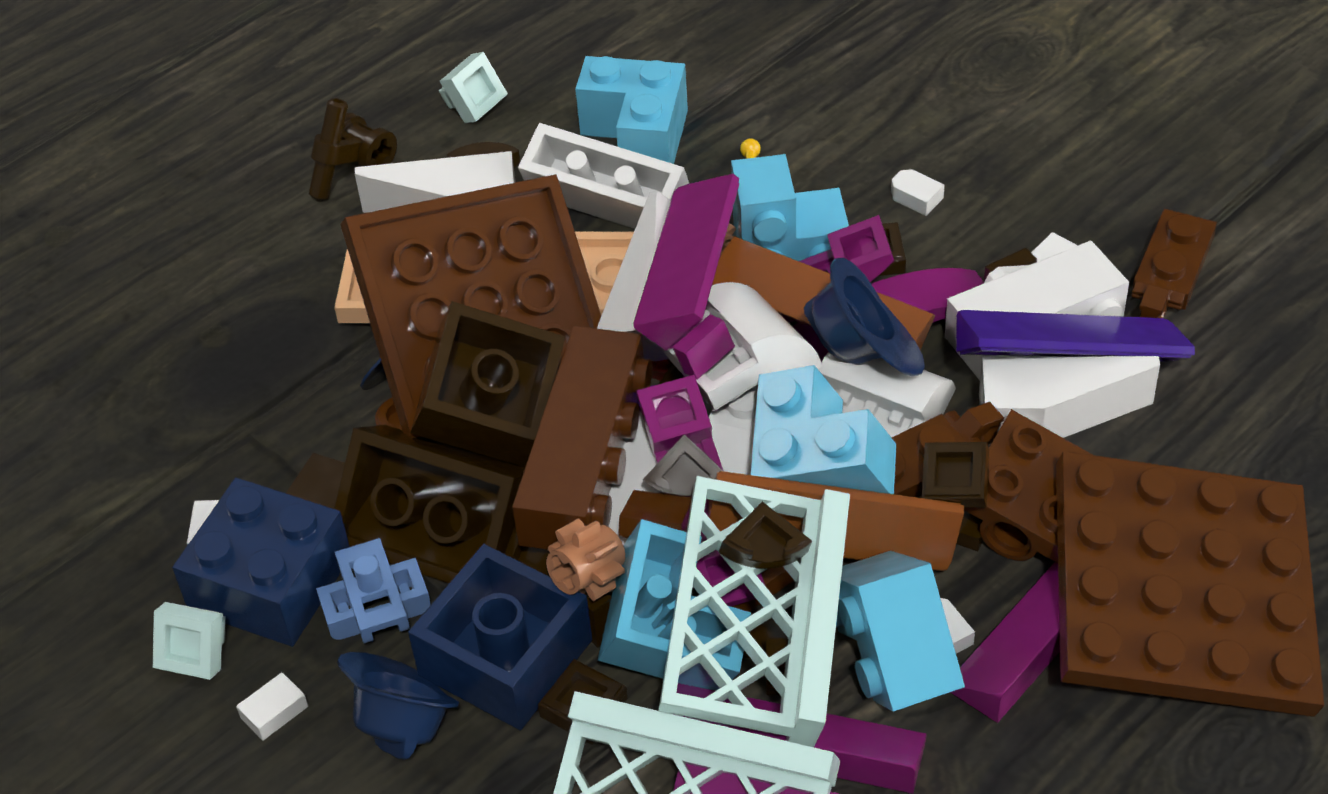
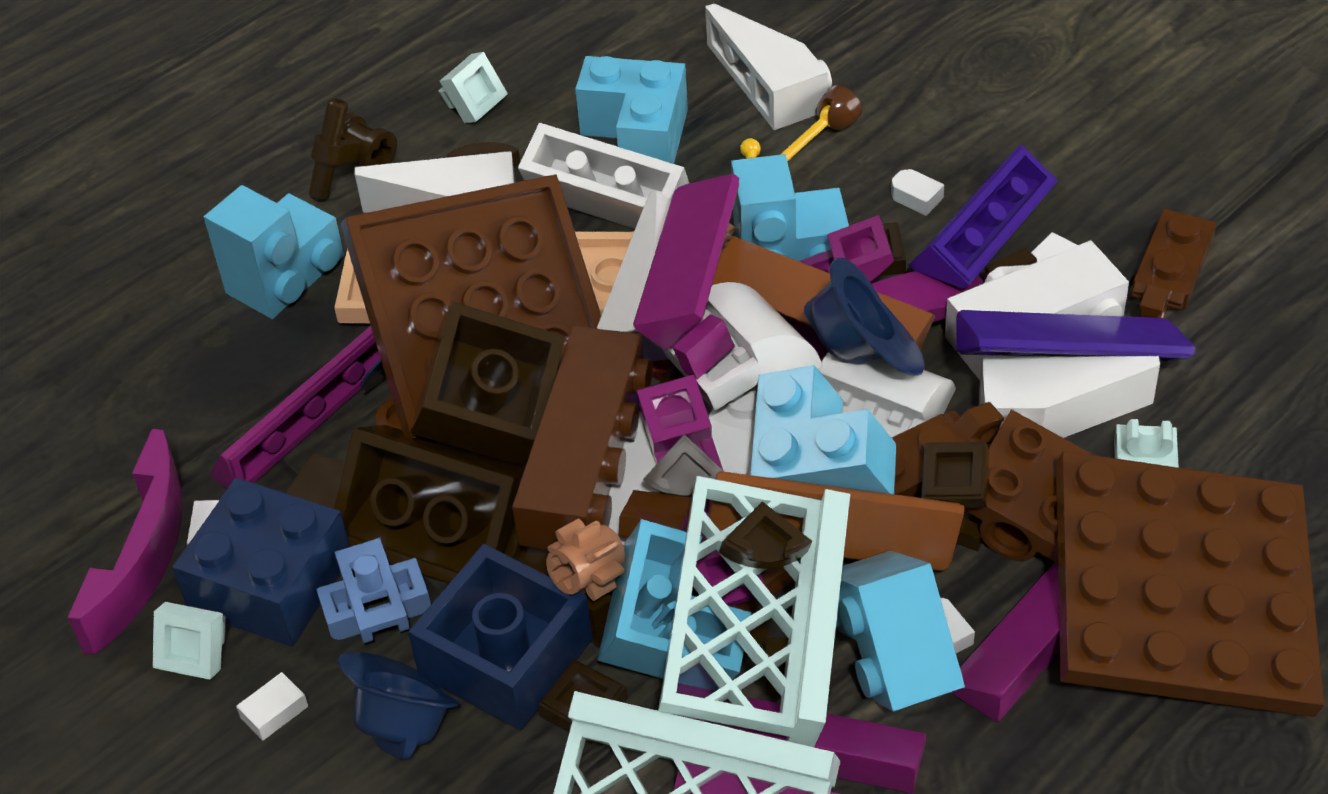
(114, 598): none -> magenta slope
(271, 248): none -> medium azure brick
(298, 414): none -> magenta slope
(768, 66): none -> white slope
(836, 110): none -> reddish brown hinge
(985, 220): none -> dark purple slope
(1147, 443): none -> light aqua tile

